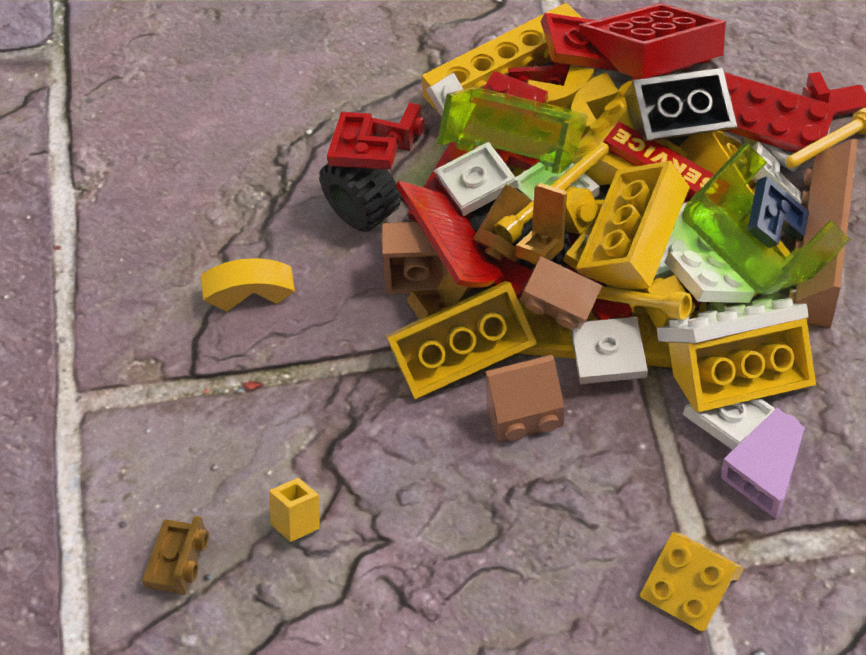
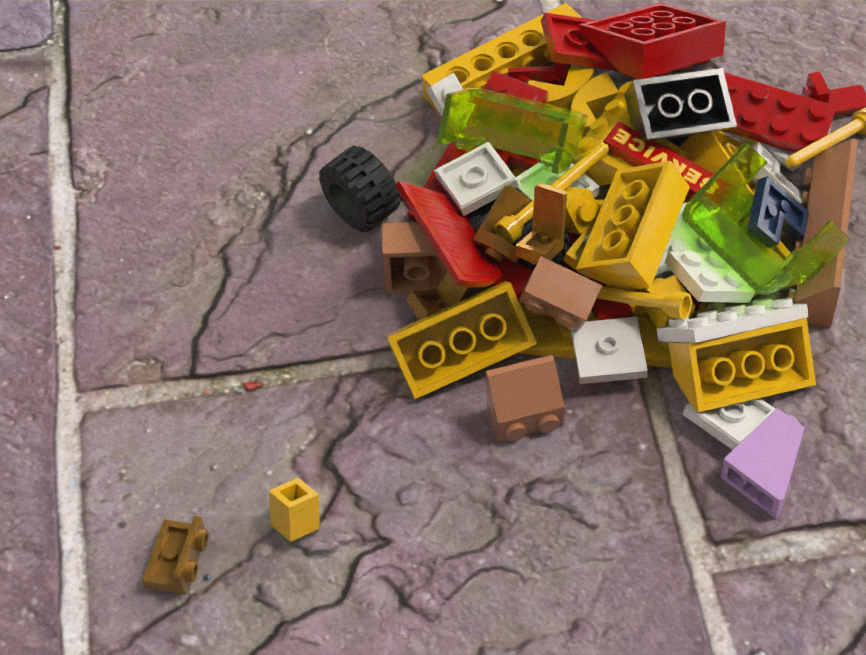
(236, 280): yellow brick -> none
(355, 148): red plate -> none
(405, 131): red bracket -> none
(689, 580): yellow bracket -> none

